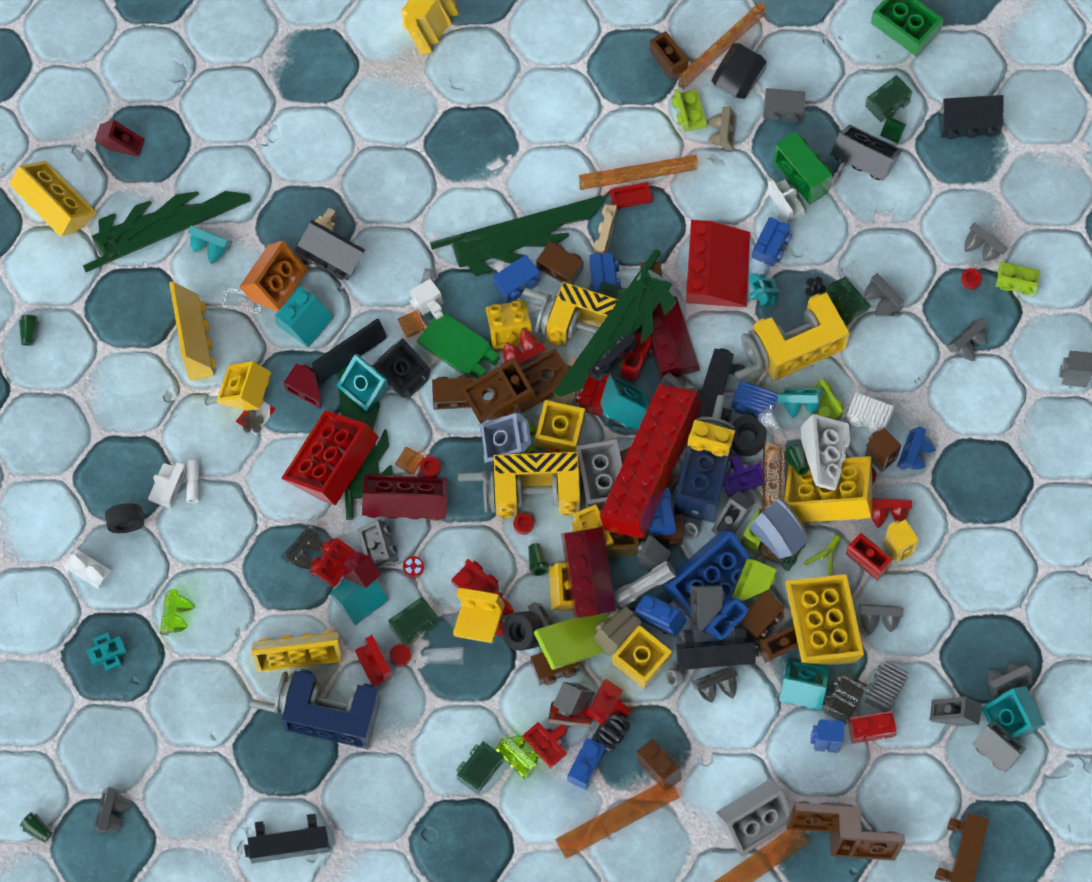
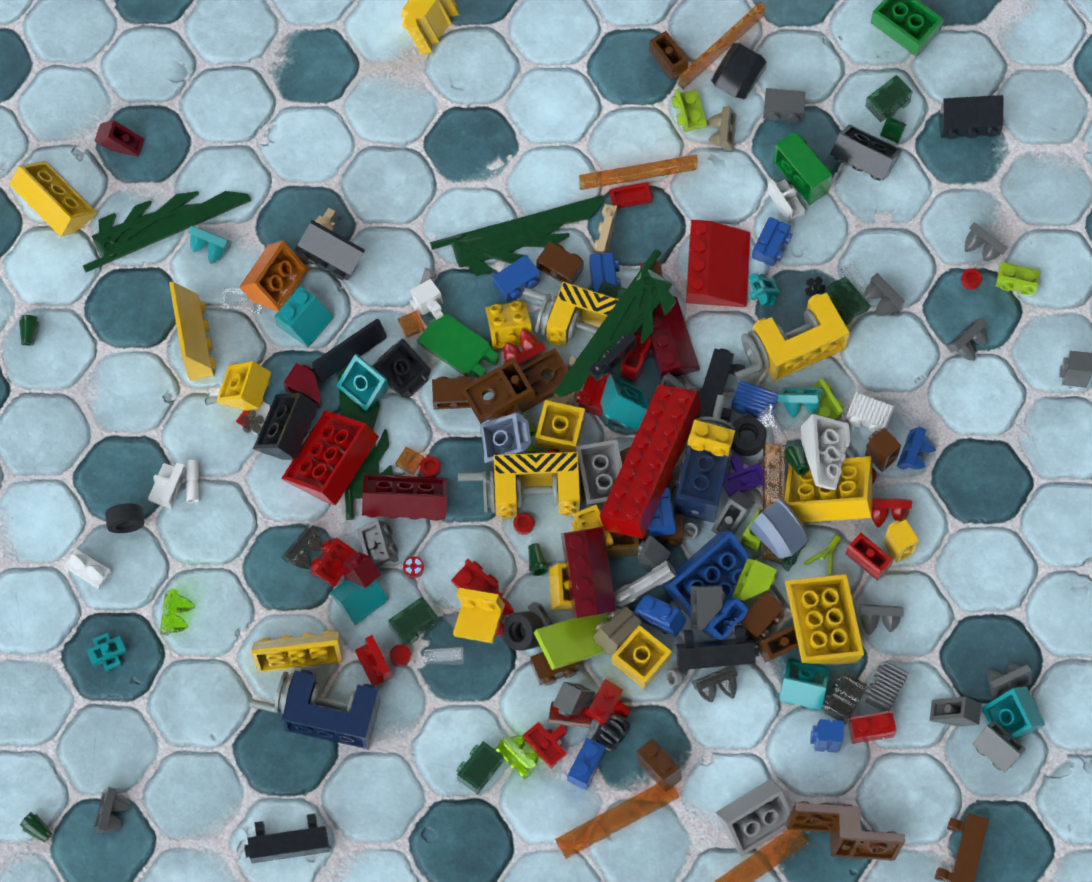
(286, 426): none -> black slope

